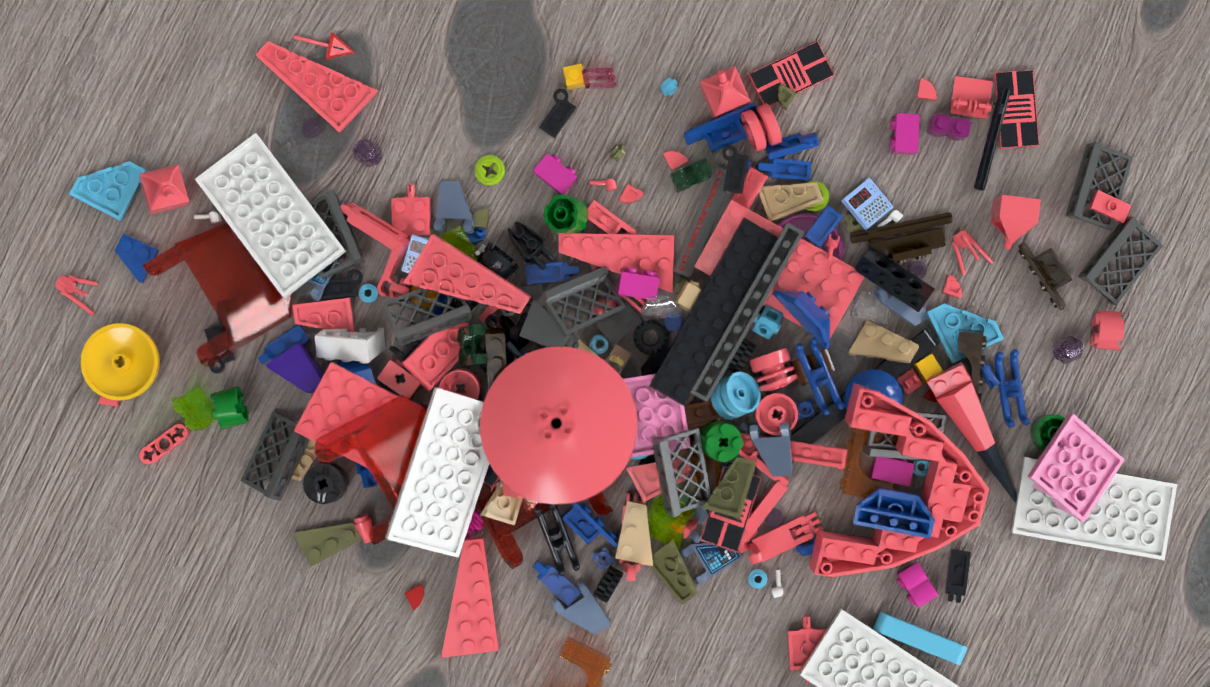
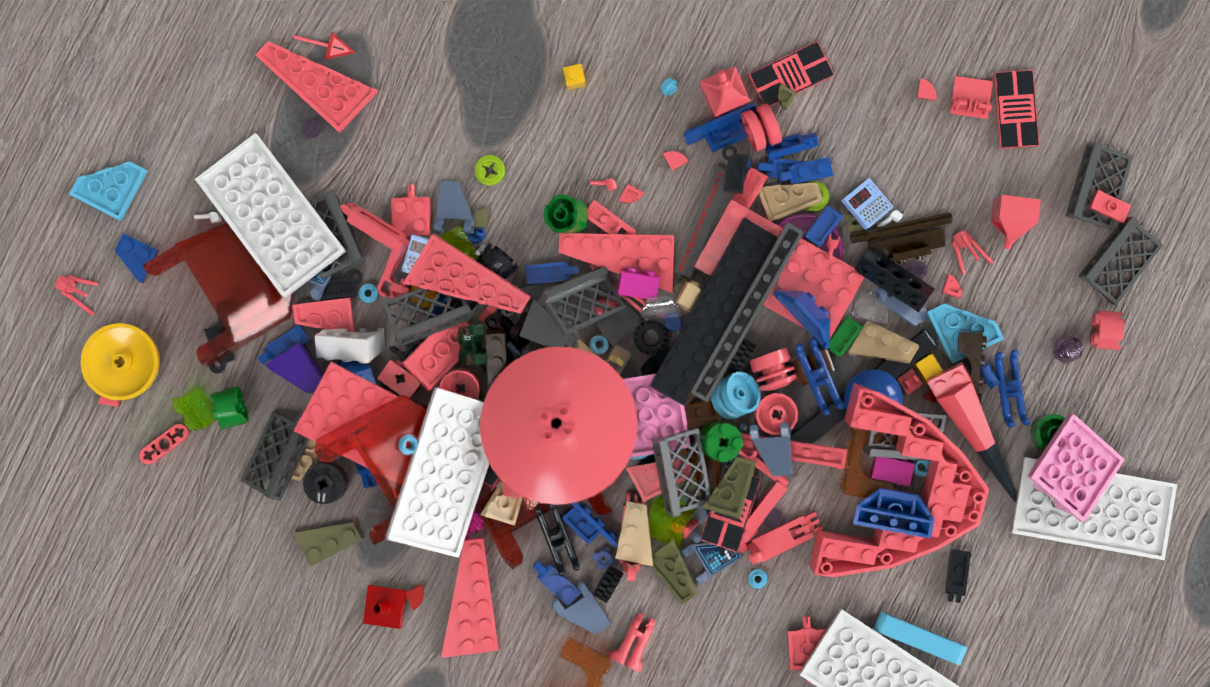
(164, 189): coral piece -> none
(363, 524): coral cone -> none
(367, 152): clear purple head -> none
(384, 606): none -> red tile
(413, 444): none -> medium azure plate
(530, 245): black hinge -> none
(555, 174): dark pink brick -> none
(558, 115): black hinge -> none
(611, 84): clear pink tile -> none
(617, 152): olive plate -> none
(634, 631): none -> coral piece
(691, 175): clear green piece -> none
(767, 322): medium azure brick -> none
(777, 591): white hand -> none
(807, 171): none -> blue hinge
(807, 549): blue arm -> none
(808, 405): blue plate -> none
(844, 336): none -> green plate
(905, 134): dark pink brick -> none
(916, 584): dark pink brick -> none
(943, 125): magenta brick -> none
(992, 138): black axle -> none
(1049, 270): dark brown bracket -> none

